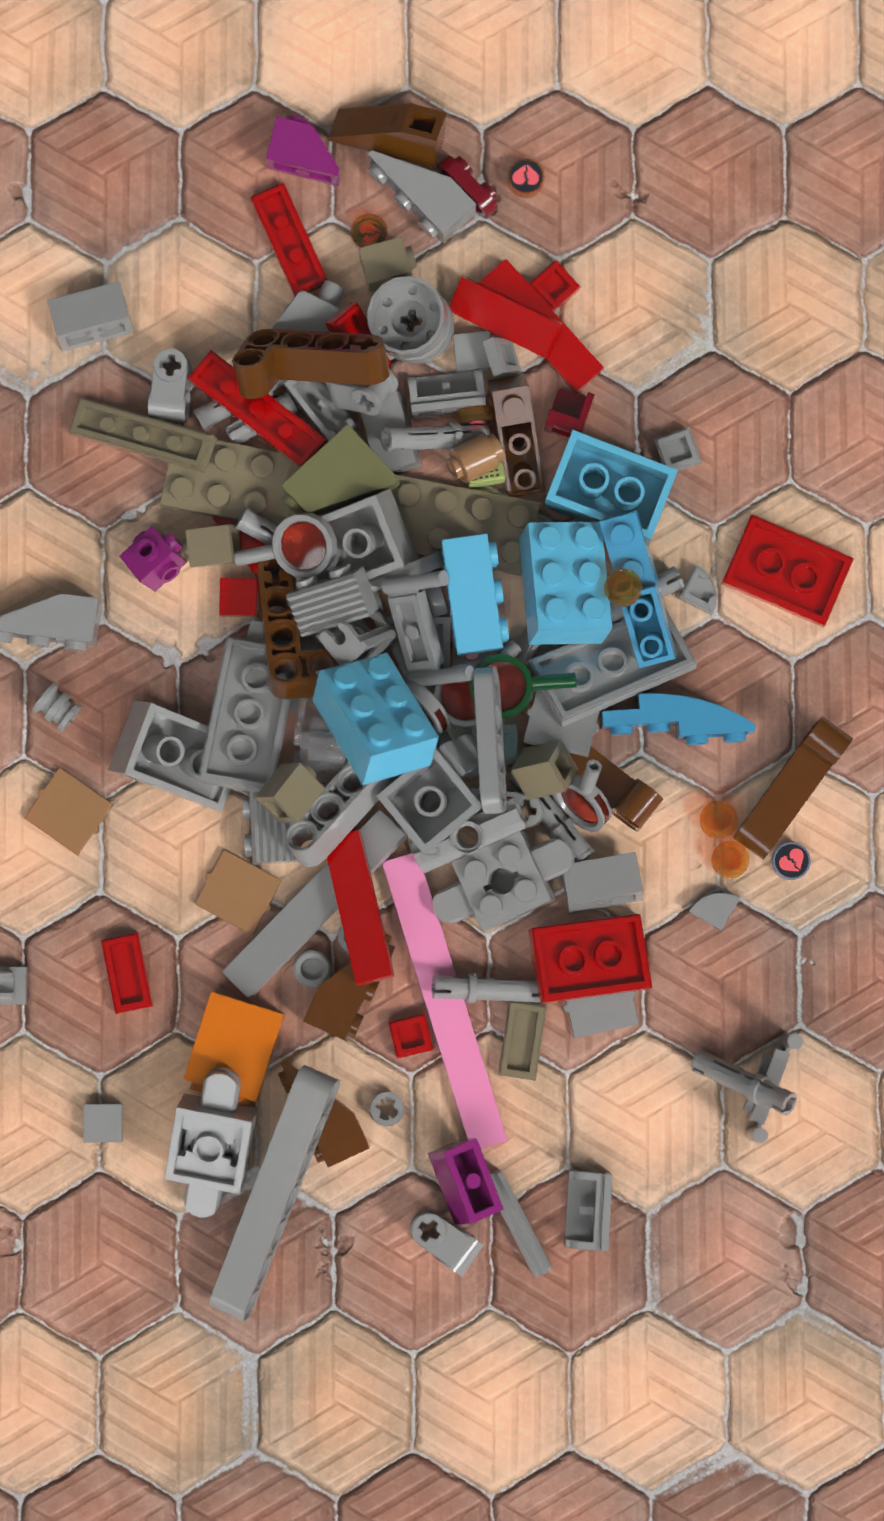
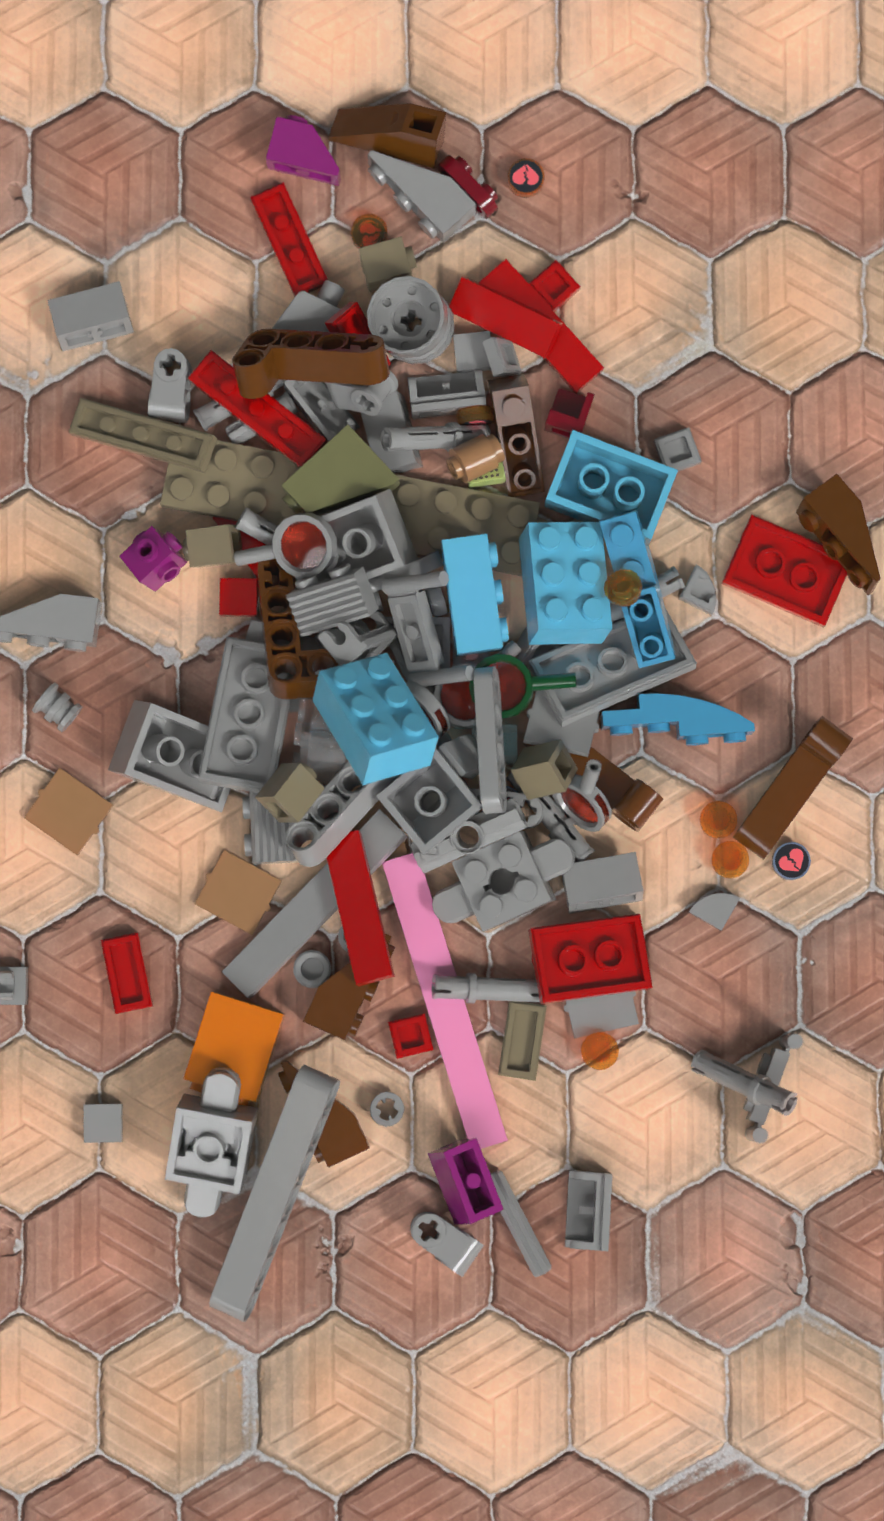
(599, 1050): none -> clear orange plate
(841, 525): none -> reddish brown slope

